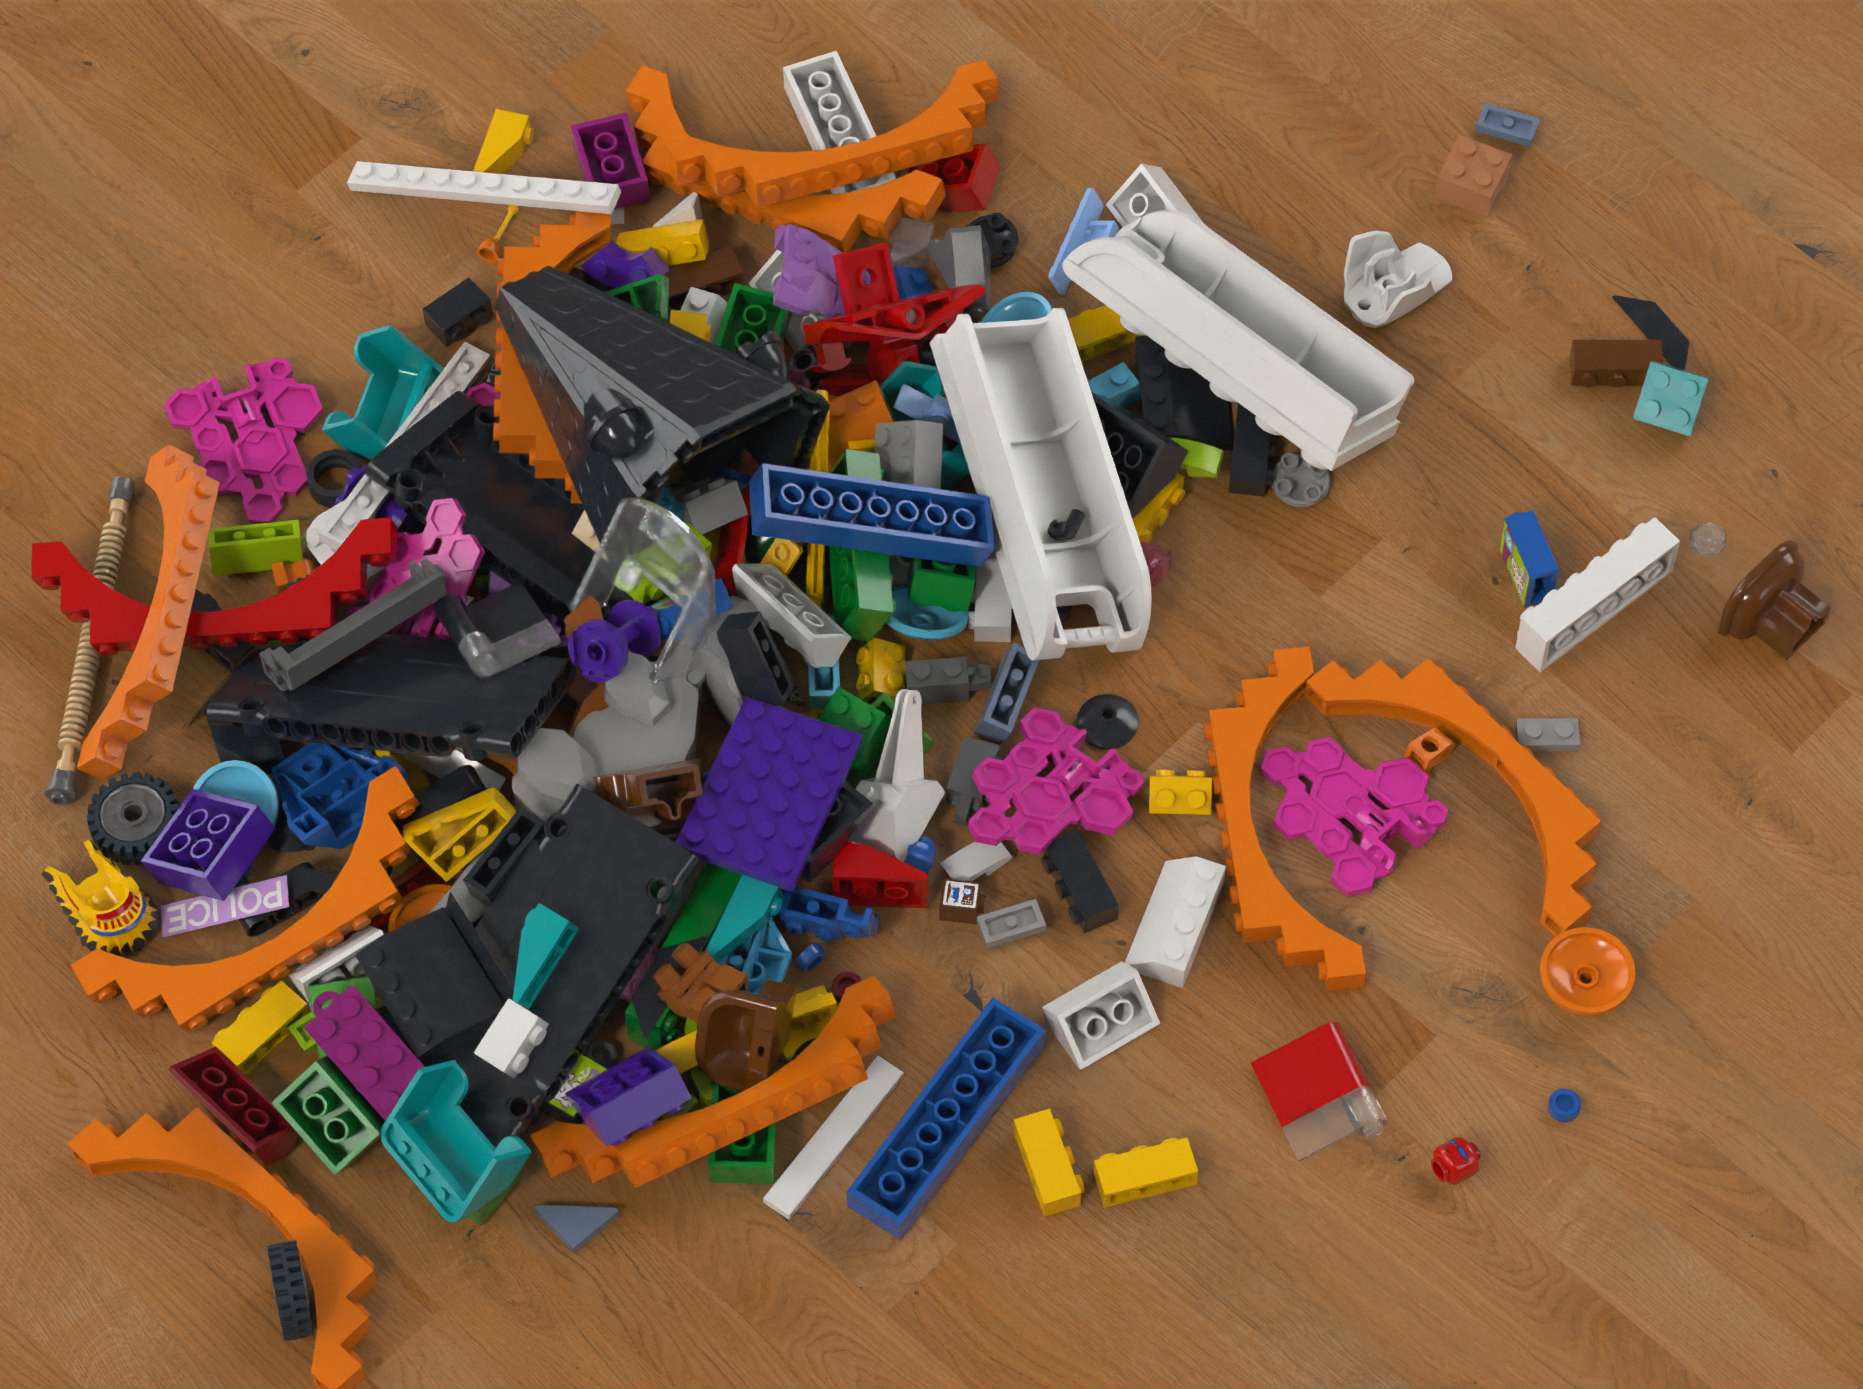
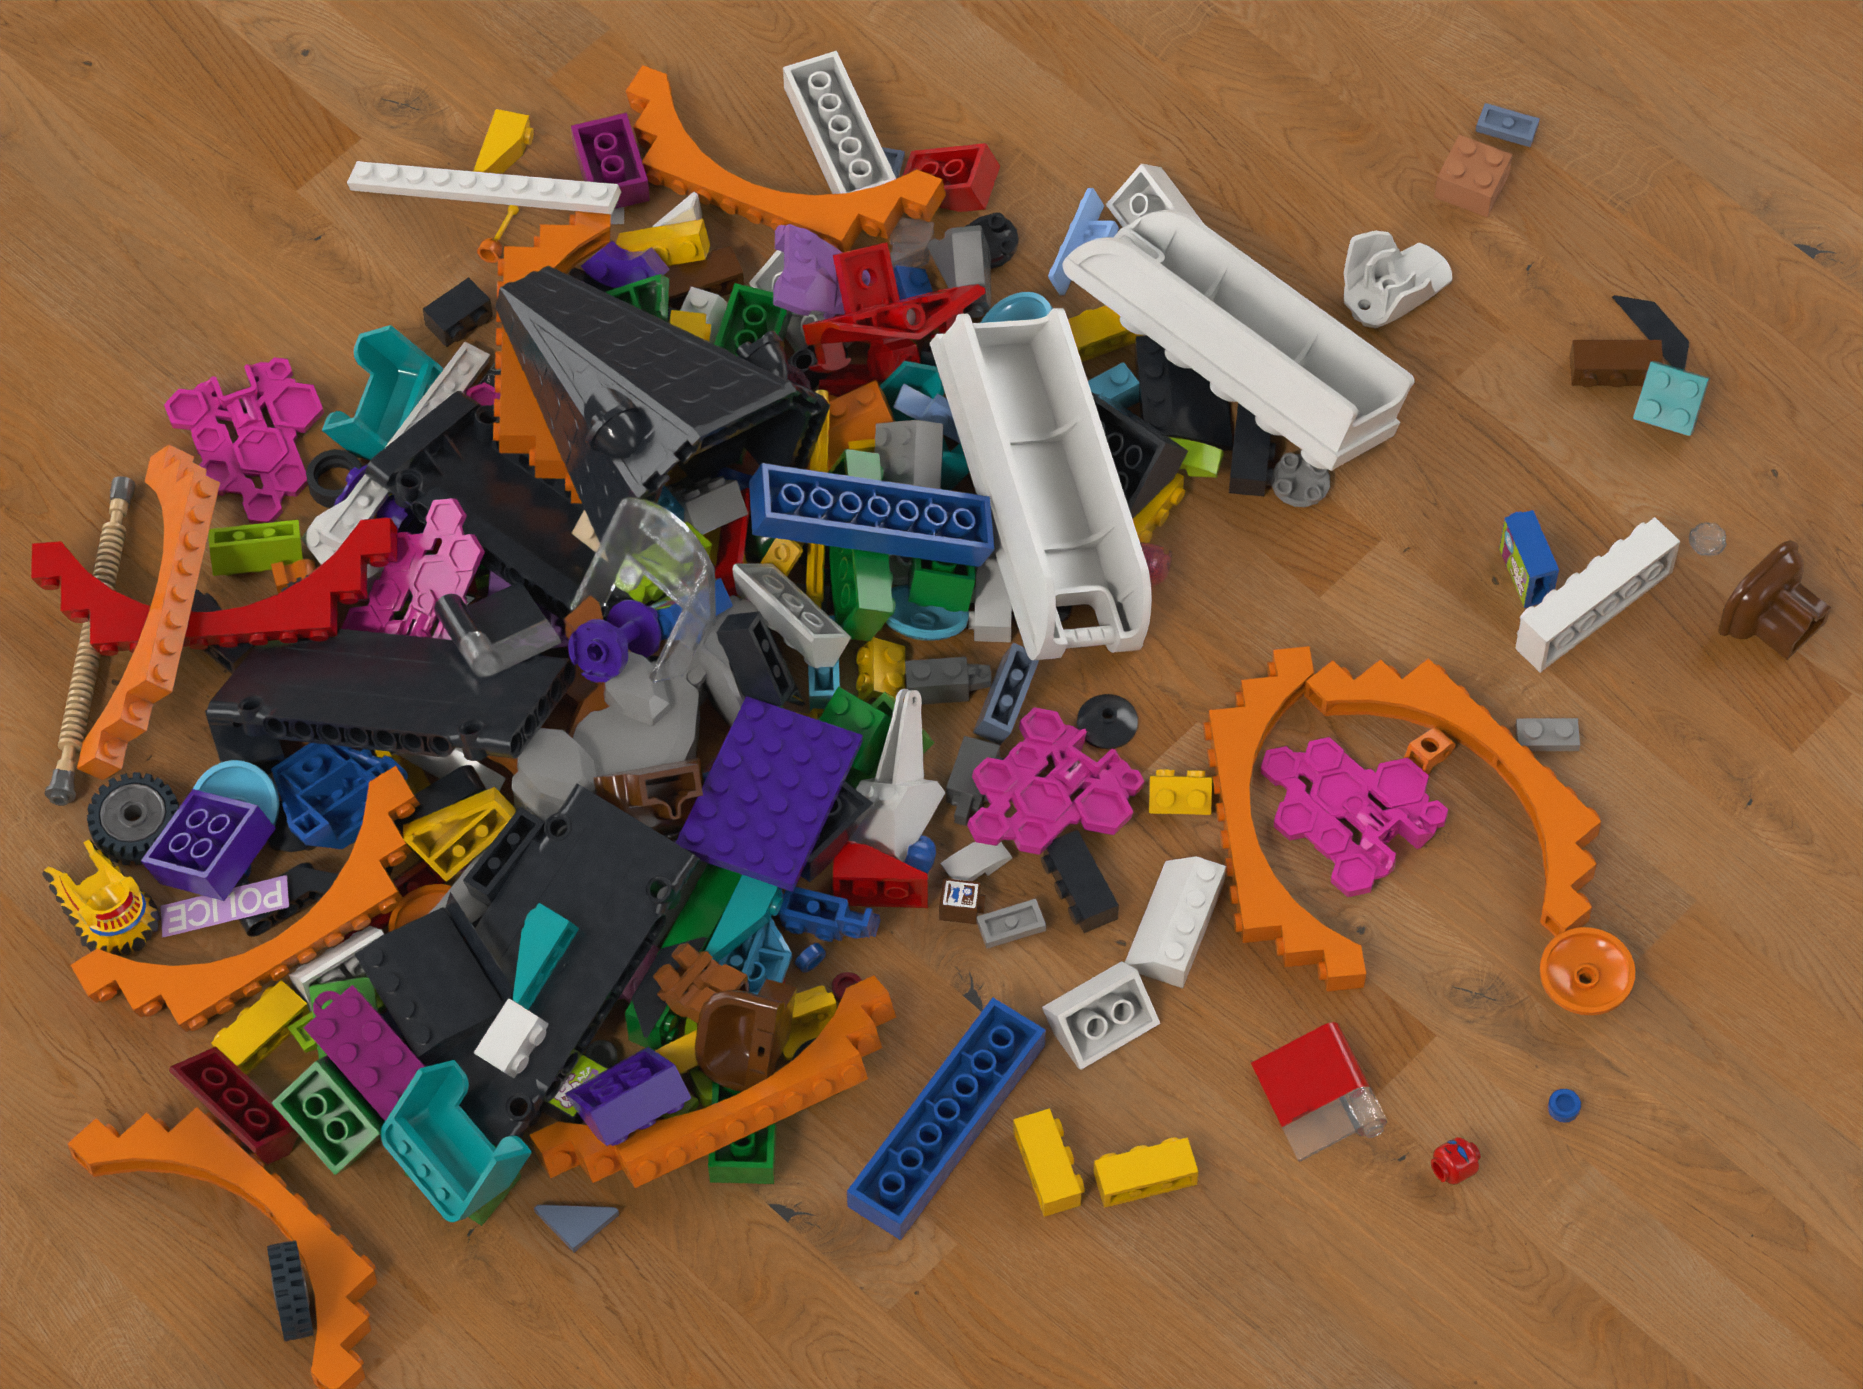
(222, 683): black sticker -> none
(357, 630): dark grey panel -> none
(782, 176): orange arch -> none
(833, 1138): white tile -> none
(1066, 530): black arm -> none

